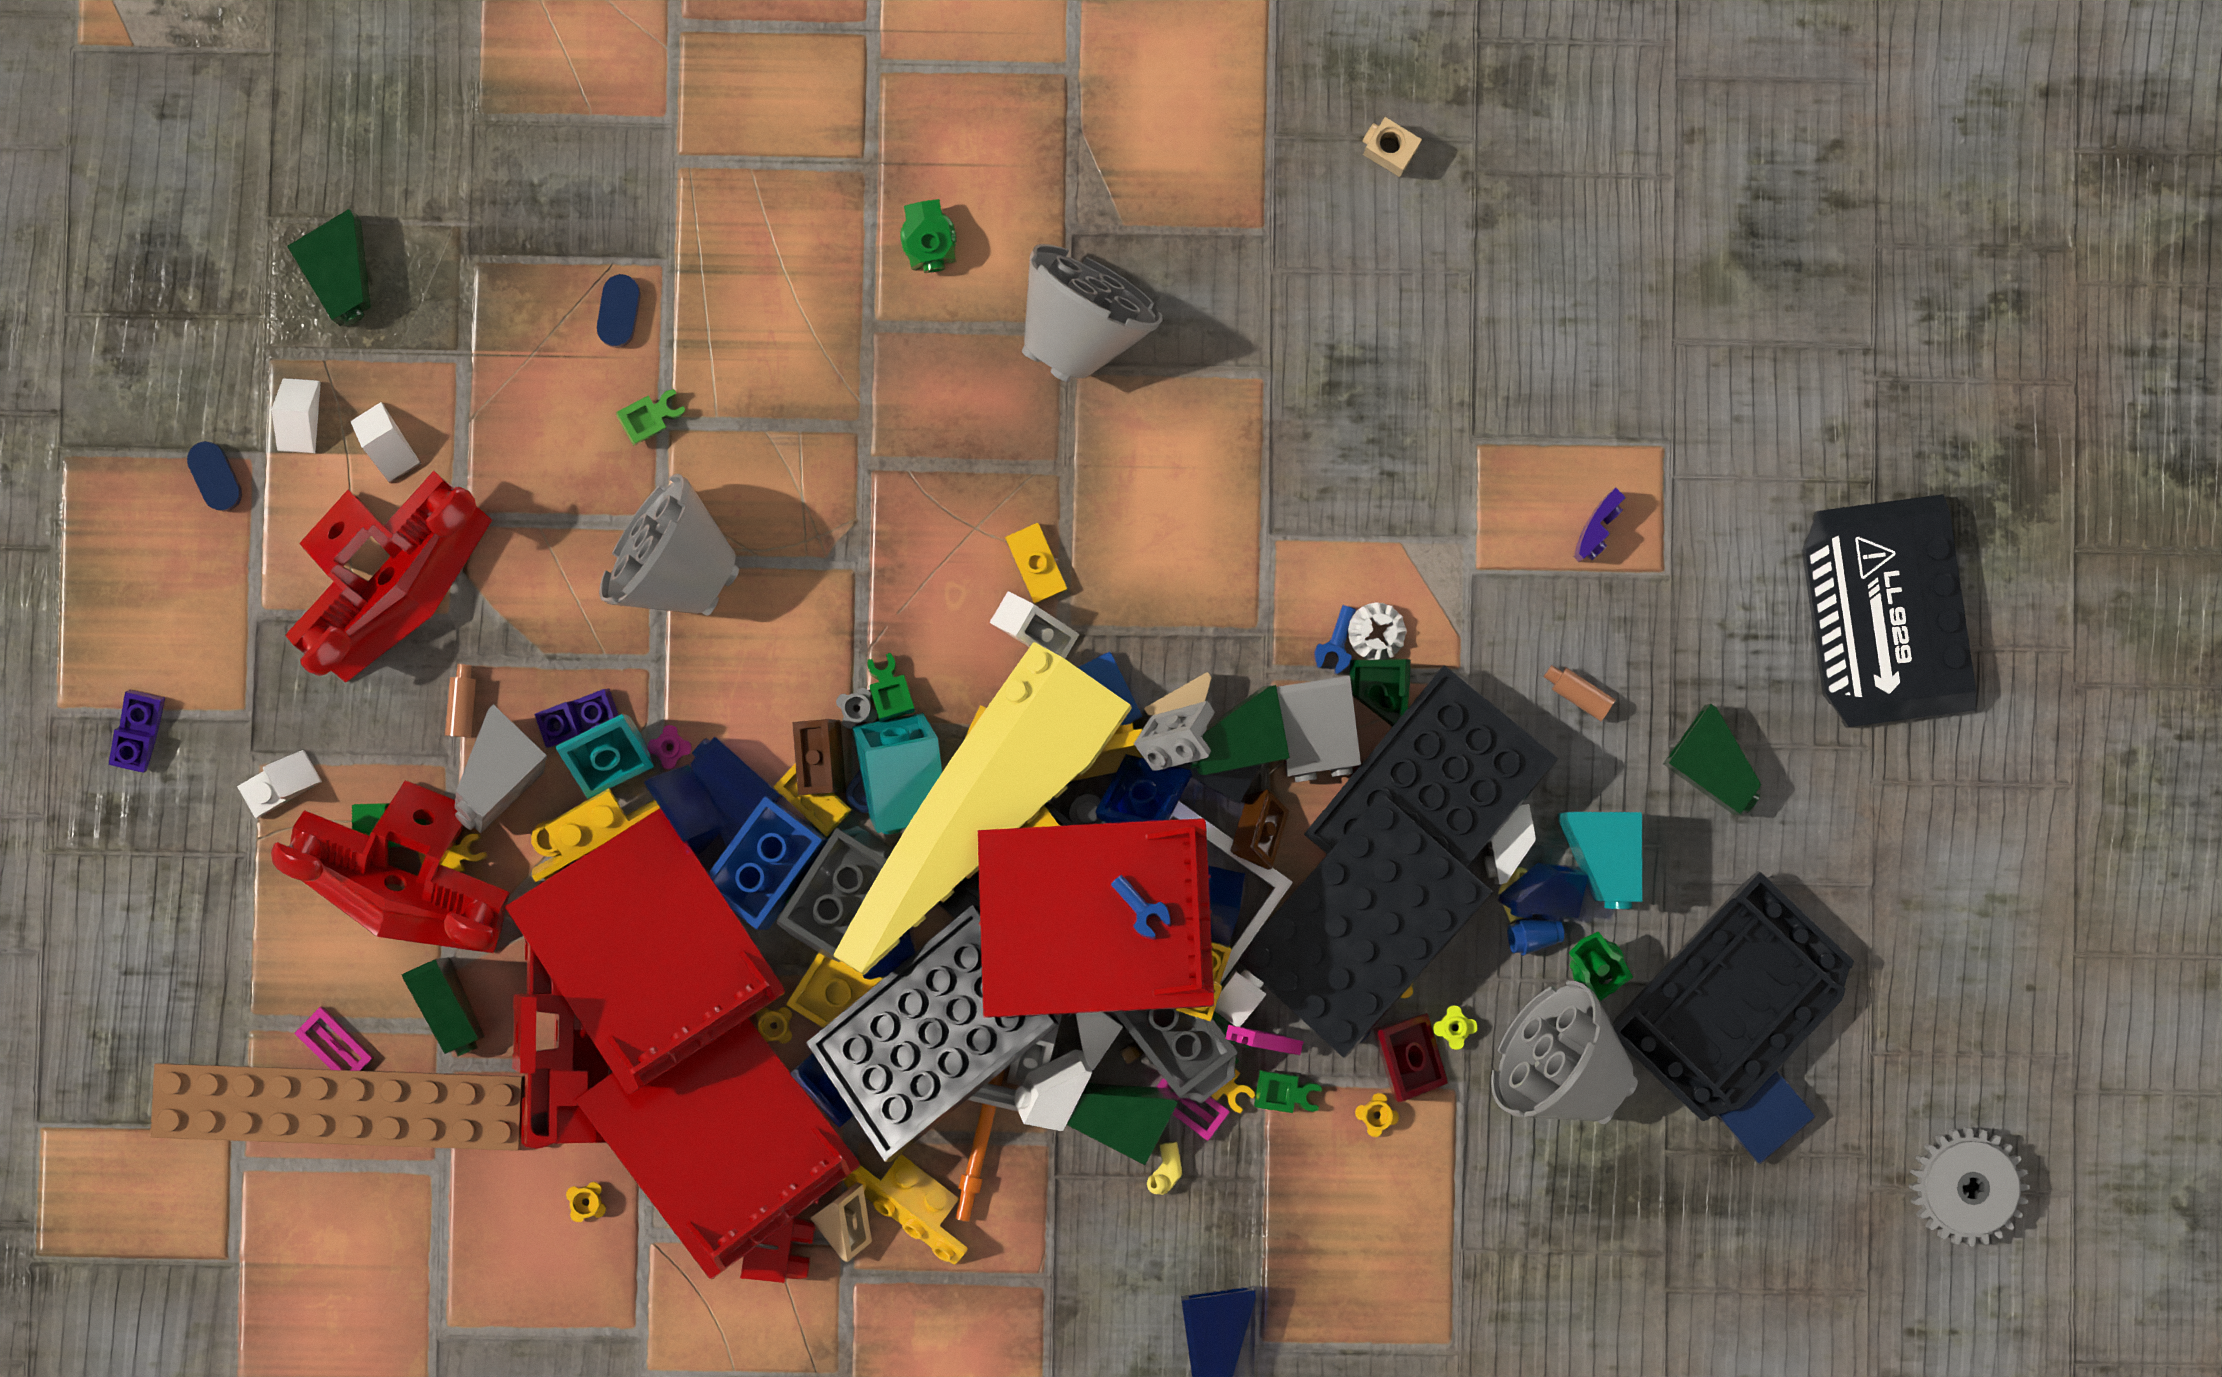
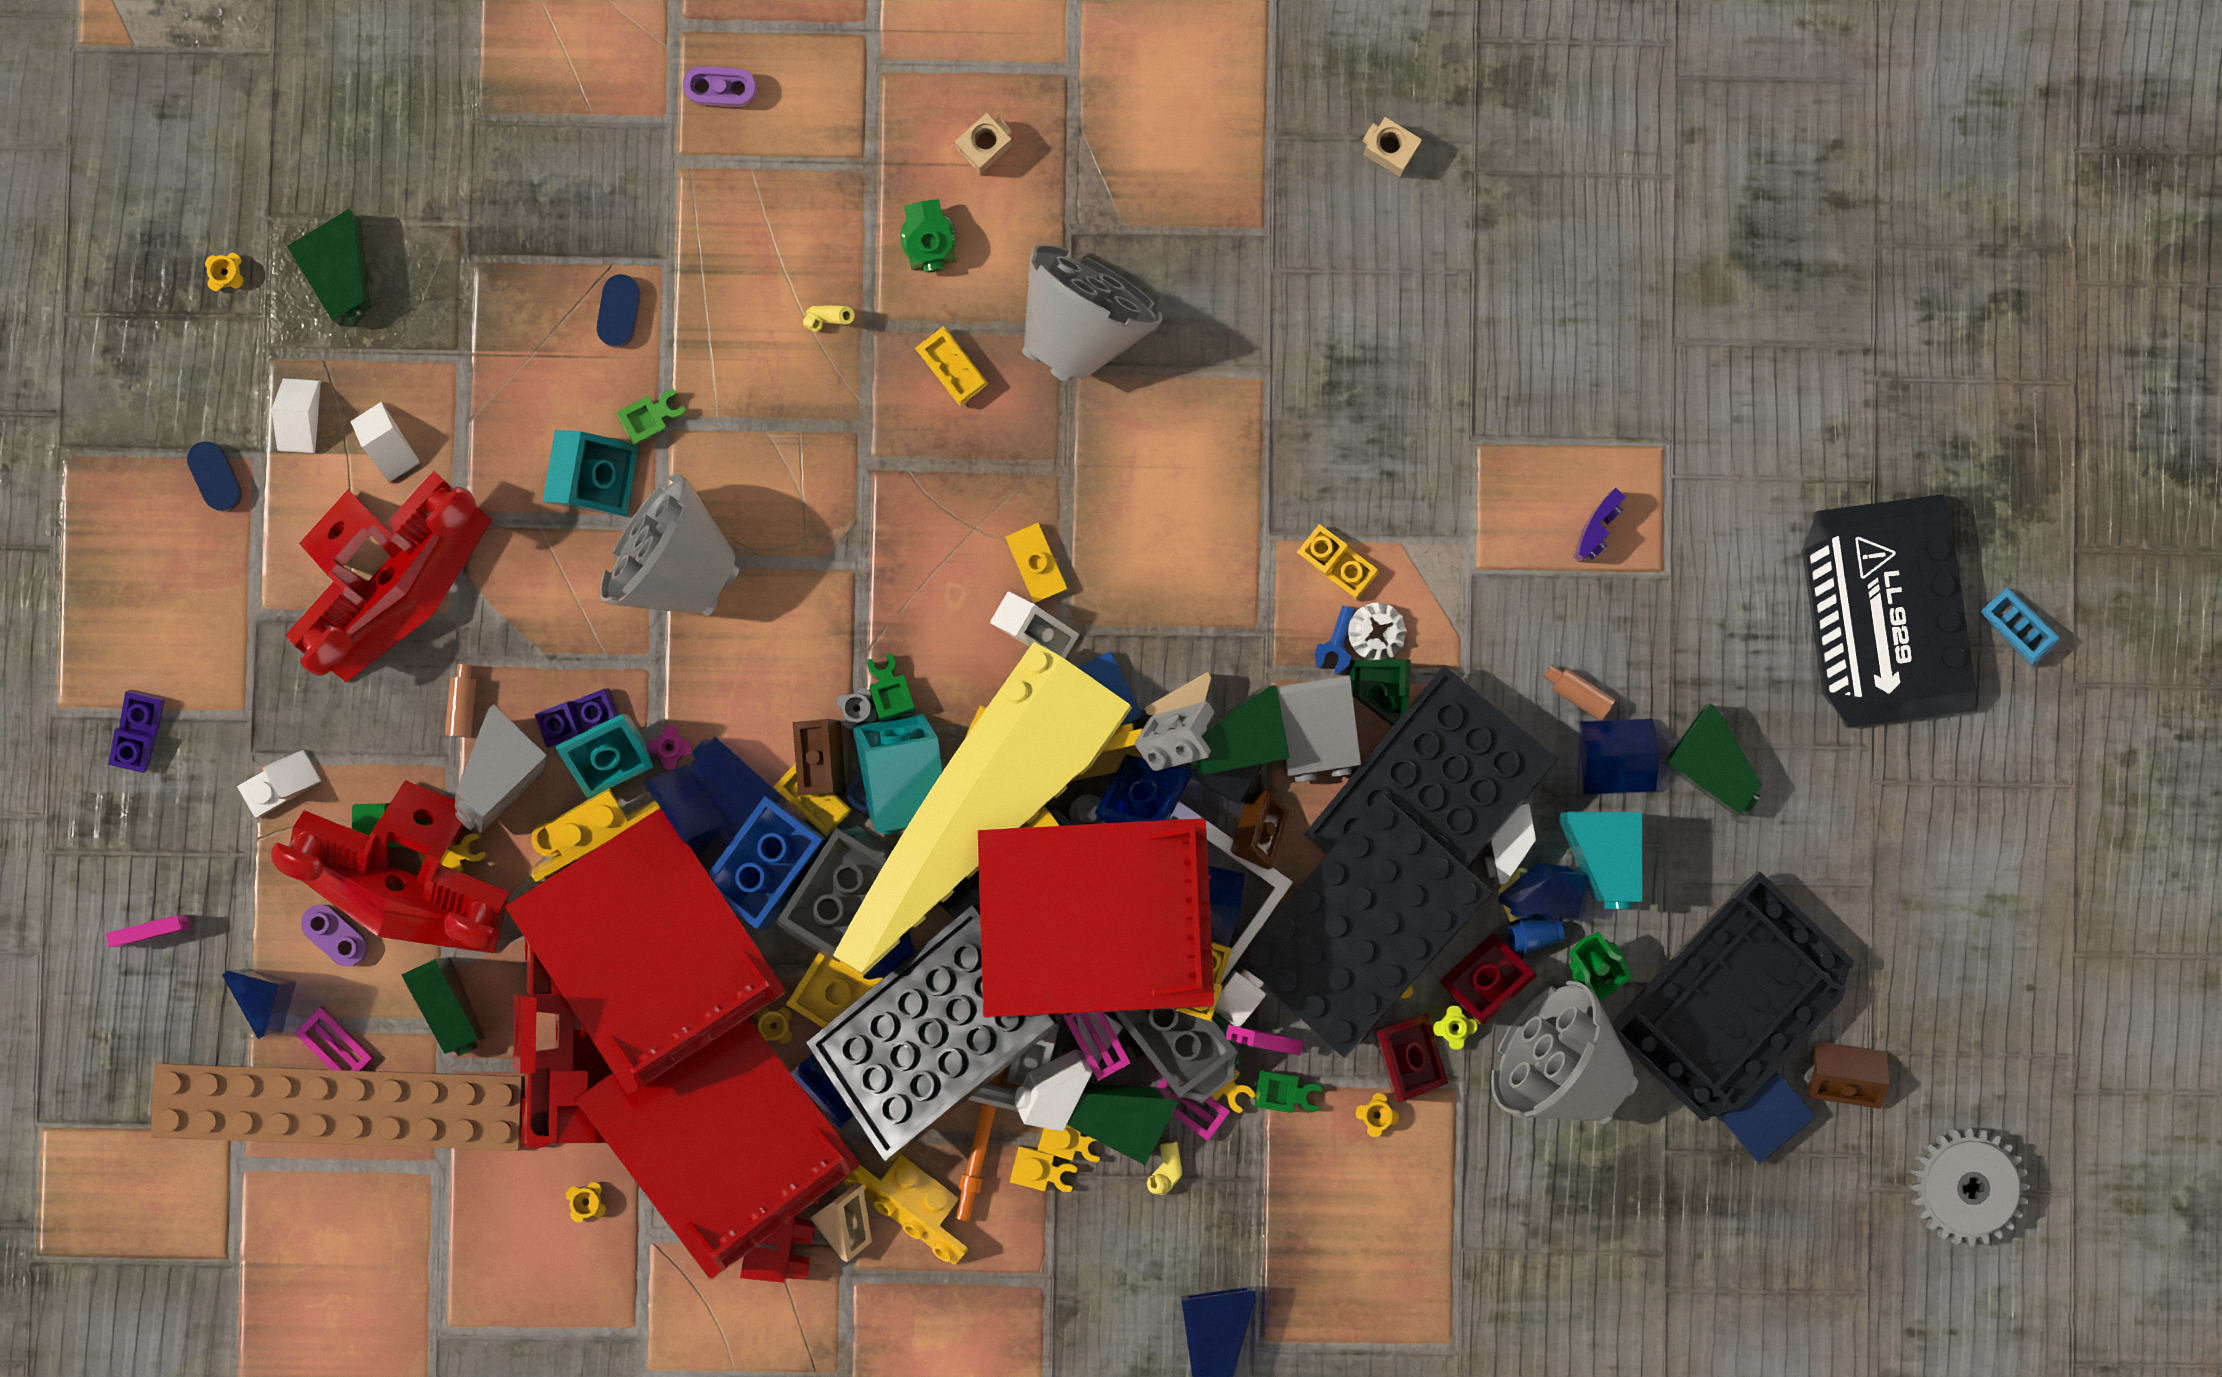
(147, 931): none -> dark pink tile
(214, 267): none -> yellow plate
(262, 999): none -> clear blue slope
(333, 934): none -> medium lavender plate
(590, 472): none -> teal slope
(721, 83): none -> medium lavender plate
(827, 314): none -> light yellow arm
(951, 366): none -> yellow plate
(980, 158): none -> tan brick
(1035, 1169): none -> yellow plate
(1065, 1144): none -> yellow plate
(1111, 1066): none -> dark pink tile
(1141, 907): blue bar -> none
(1338, 562): none -> yellow slope
(1487, 979): none -> dark red slope
(1619, 756): none -> clear blue slope
(1849, 1075): none -> reddish brown panel
(2050, 638): none -> dark azure slope

